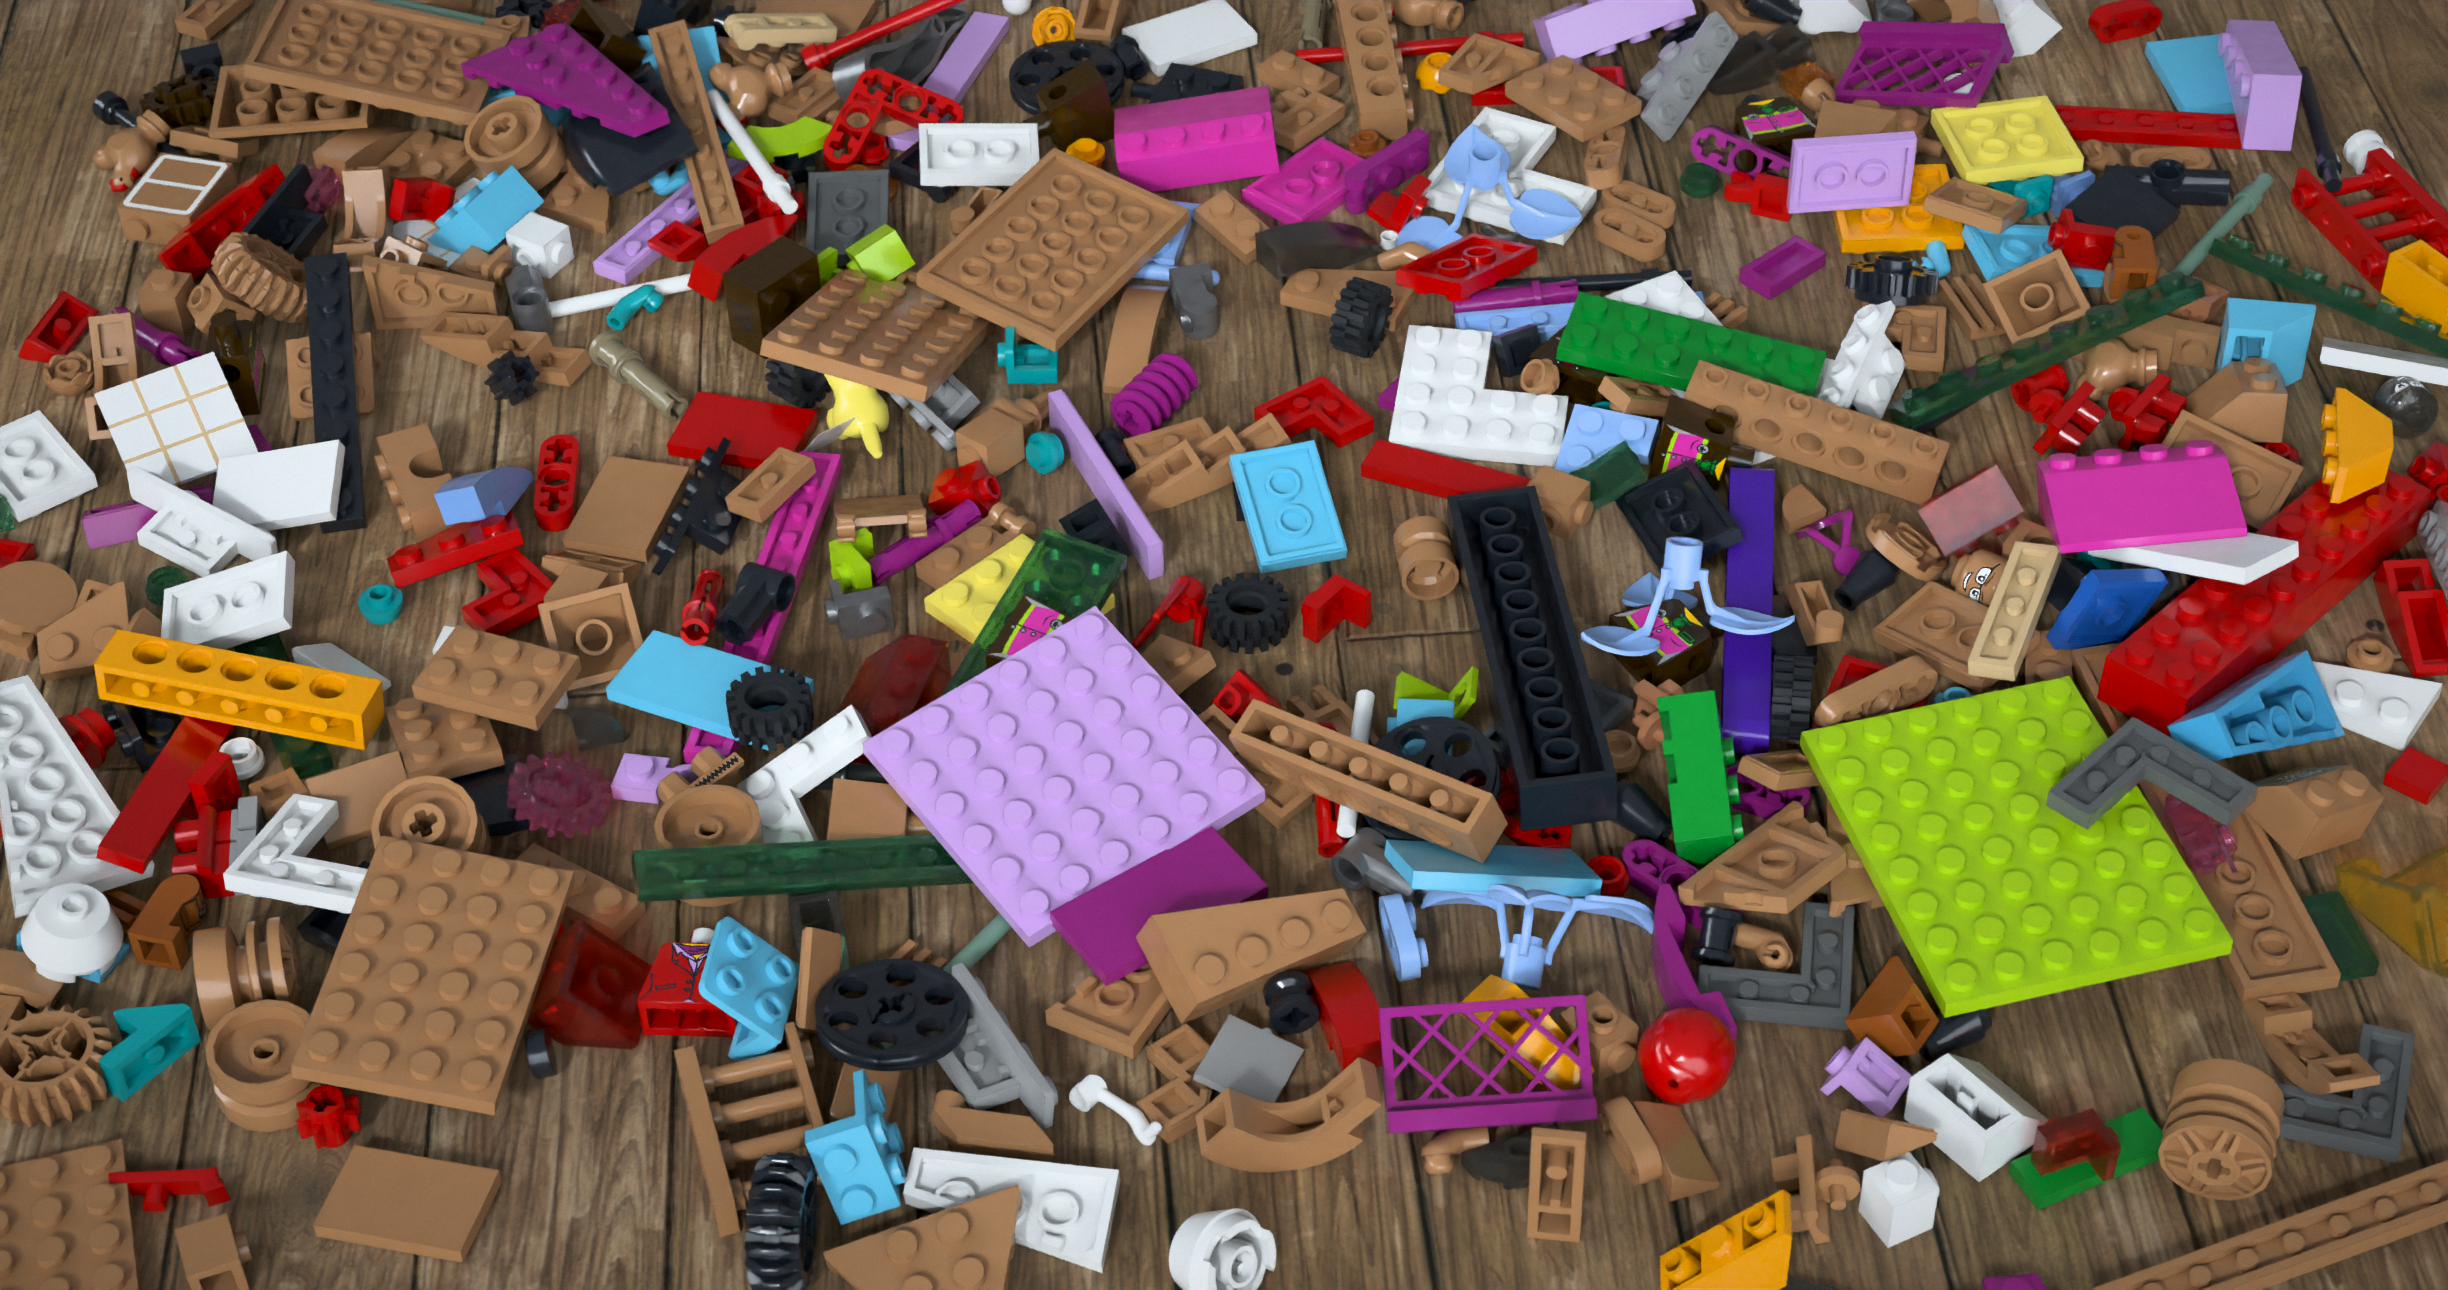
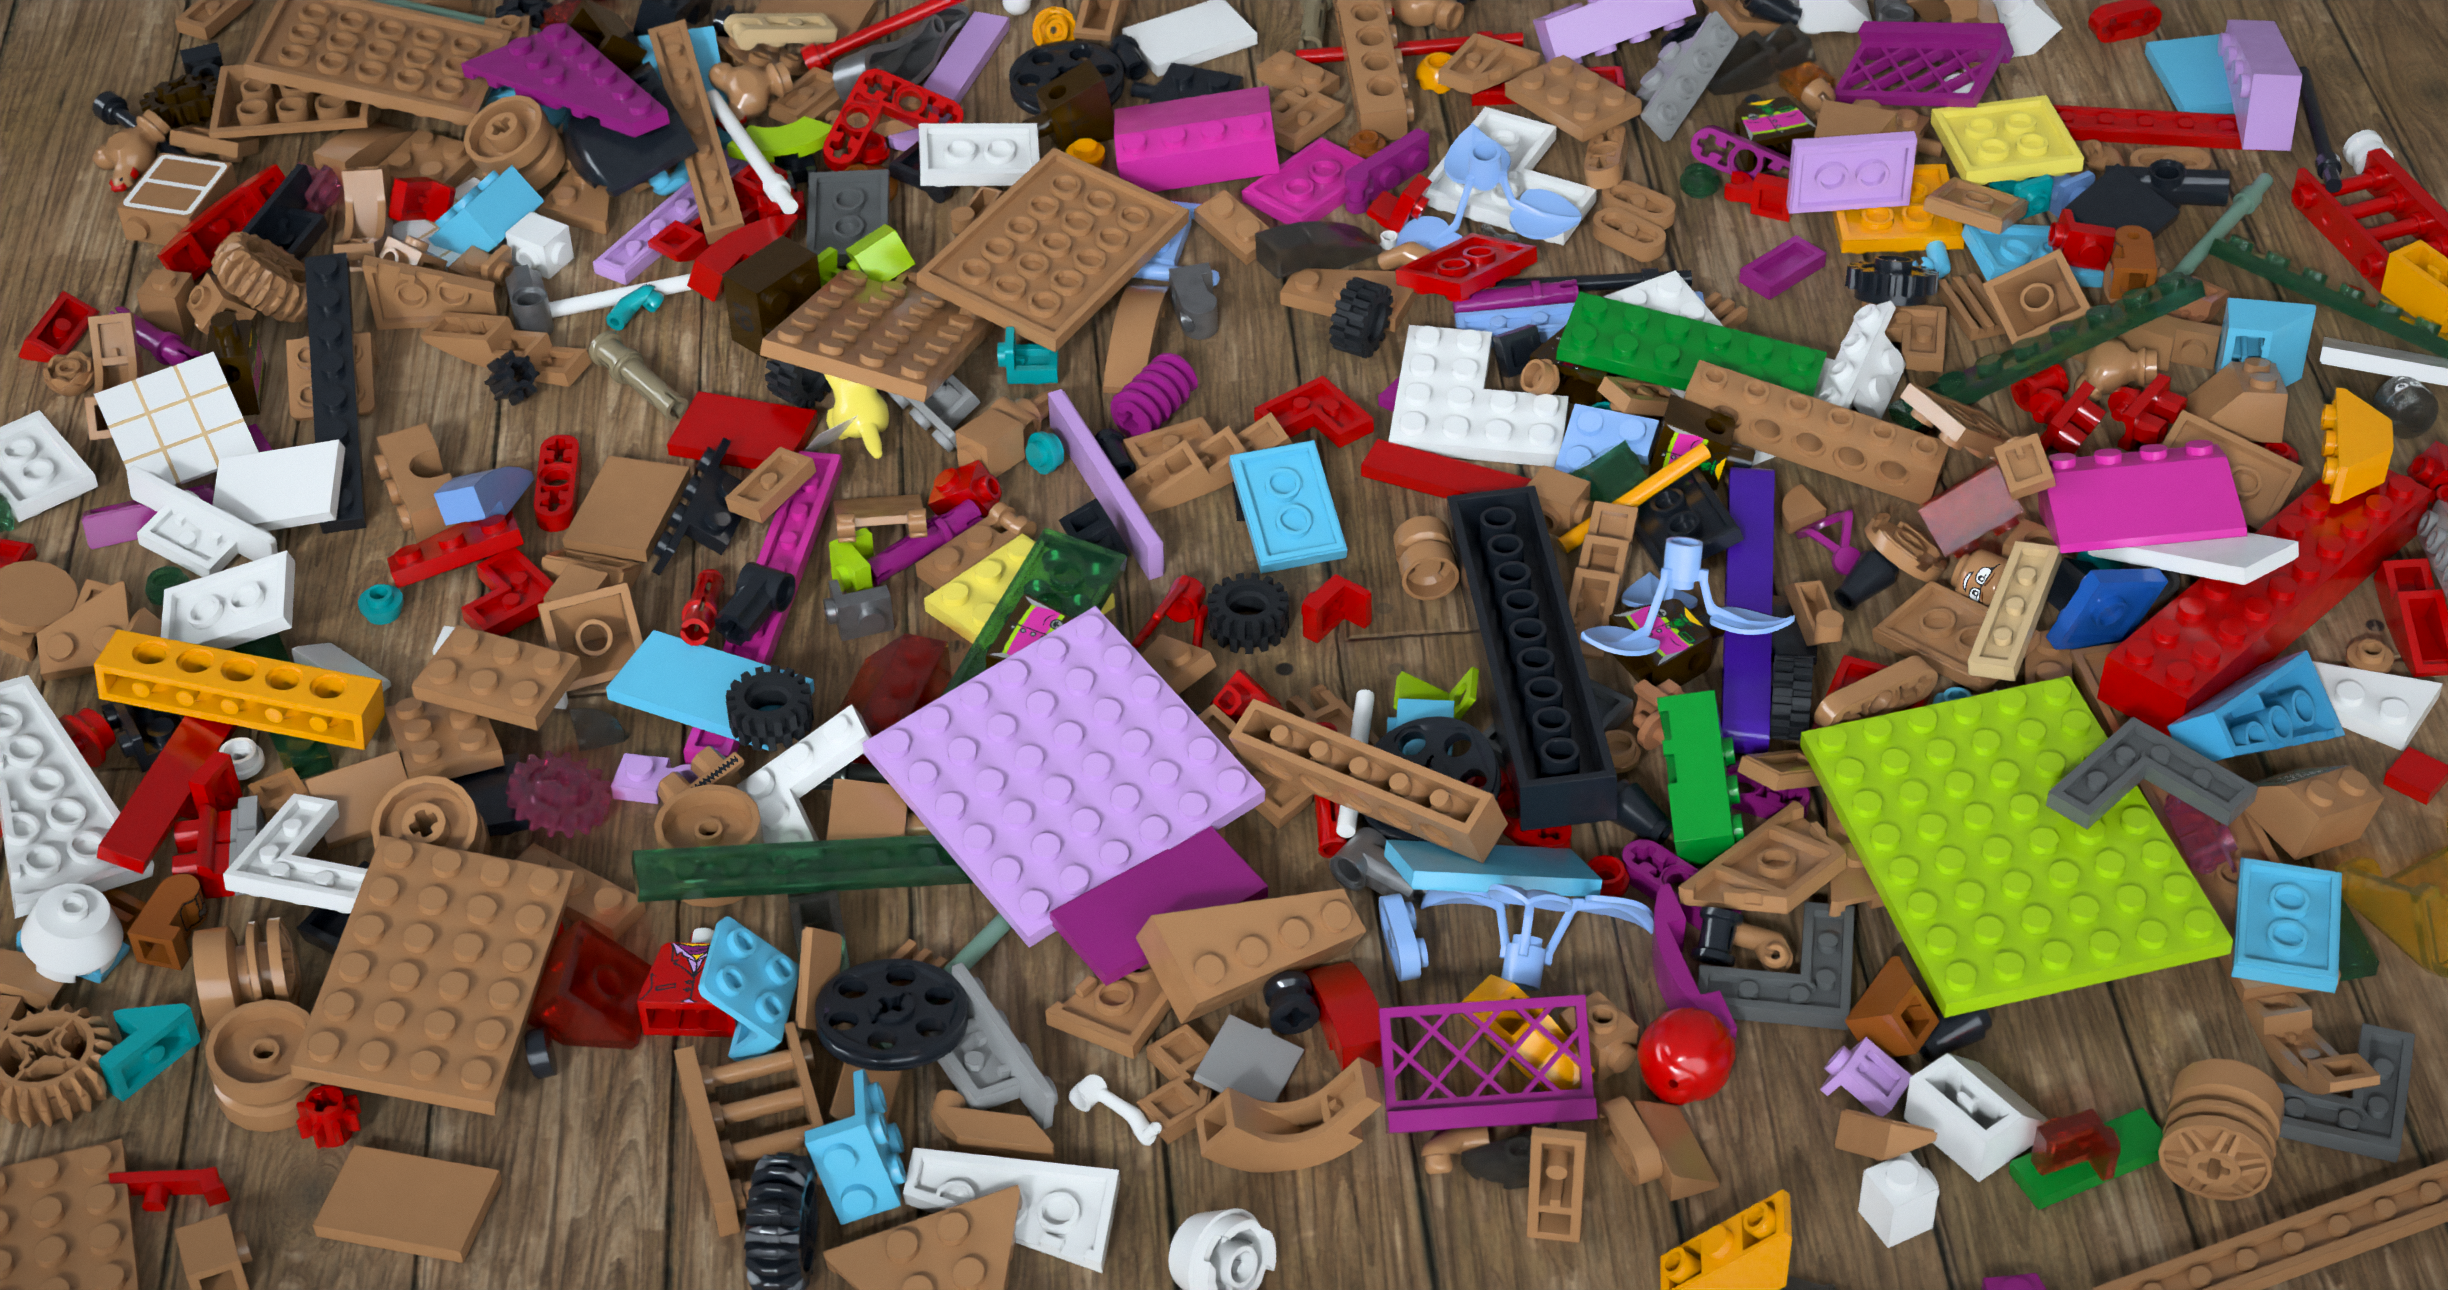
(1602, 569): none -> medium nougat slope
(1643, 491): none -> light orange bar
(1816, 1187): medium nougat hips -> none
(1958, 422): none -> medium nougat plate
(2024, 466): none -> medium nougat bracket
(2287, 925): none -> medium azure tile

